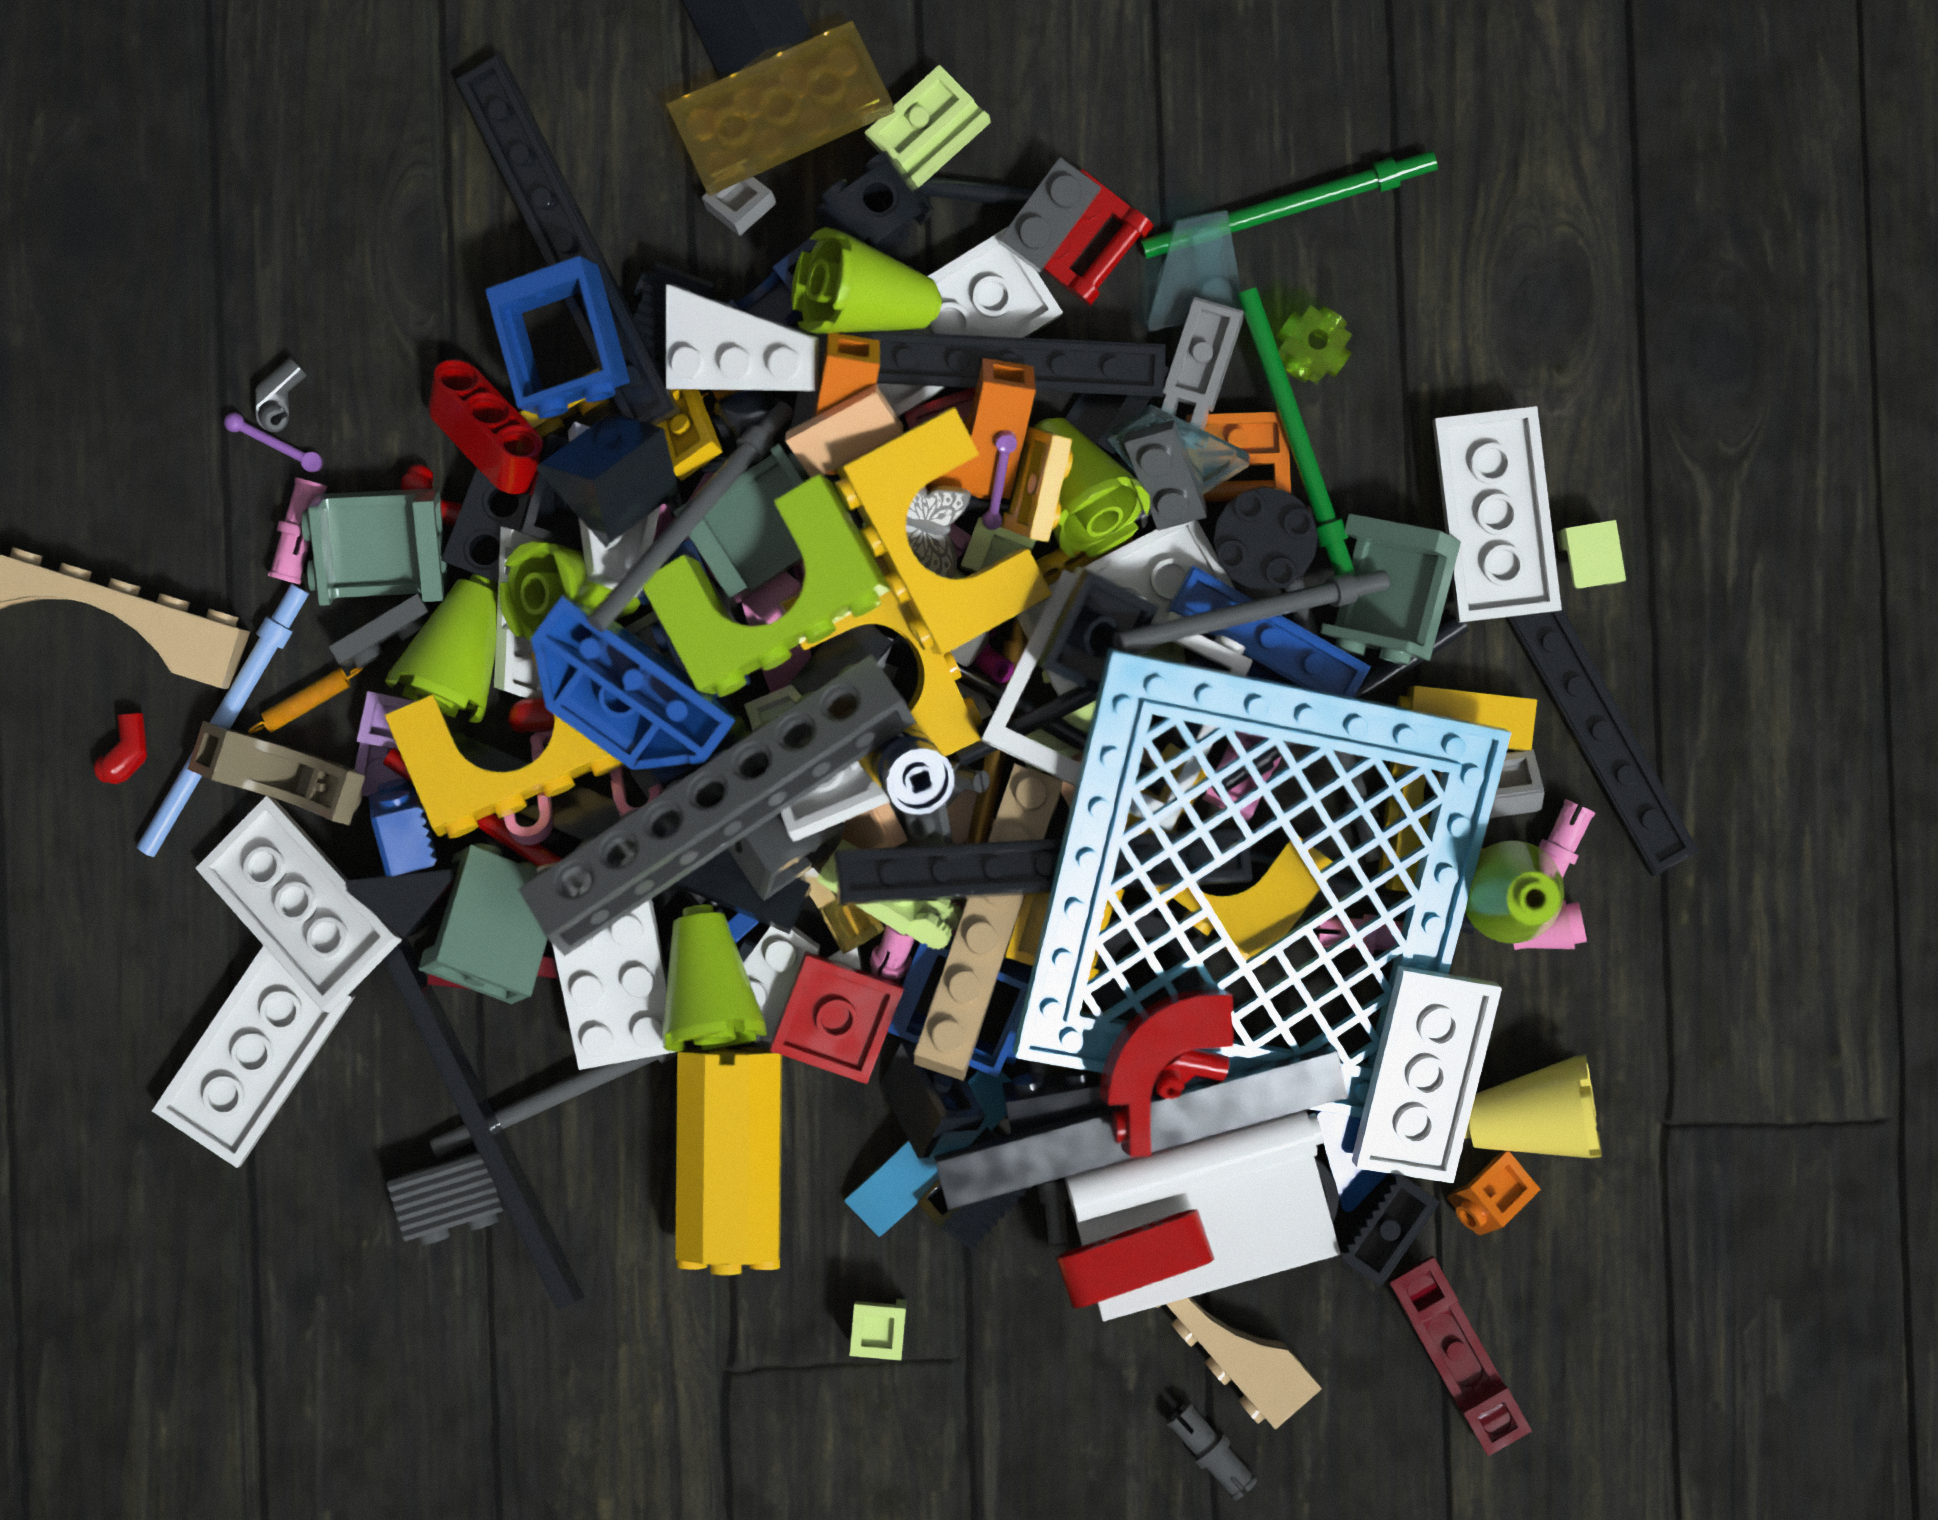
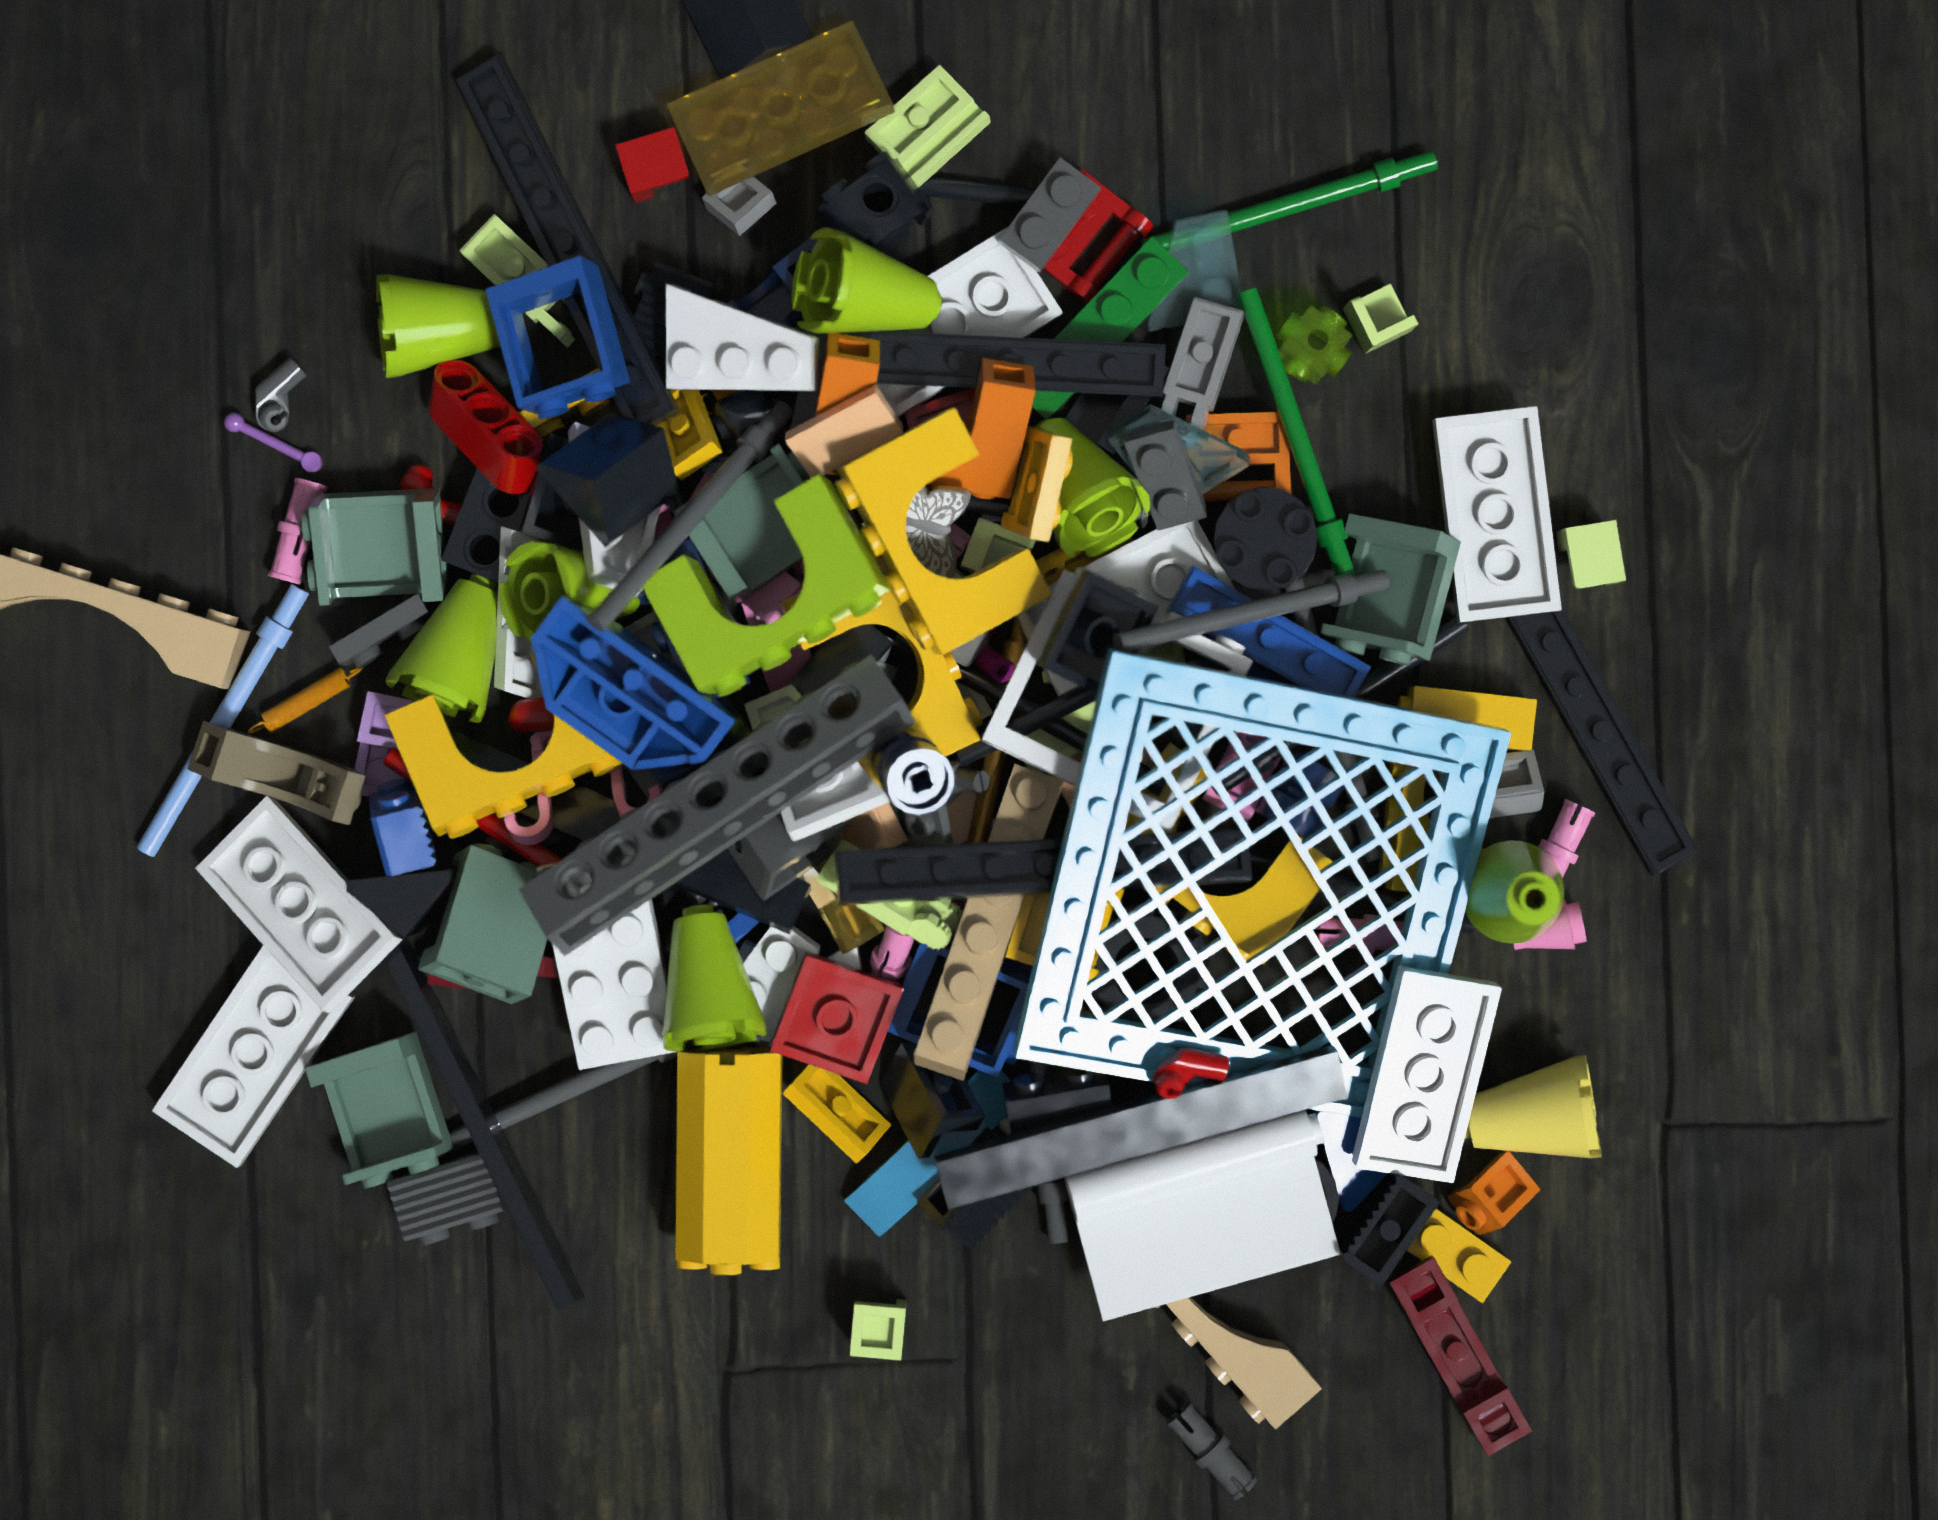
(128, 754): red arm -> none
(384, 1109): none -> sand green panel
(430, 323): none -> lime cone
(505, 256): none -> yellowish green hinge
(652, 162): none -> red panel
(837, 1110): none -> yellow plate
(1005, 443): medium lavender hinge -> none
(1120, 307): none -> green plate
(1135, 1258): red beam -> none
(1147, 1044): red arch -> none
(1290, 792): none -> dark blue wheel
(1378, 318): none -> yellowish green panel
(1460, 1255): none -> yellow plate

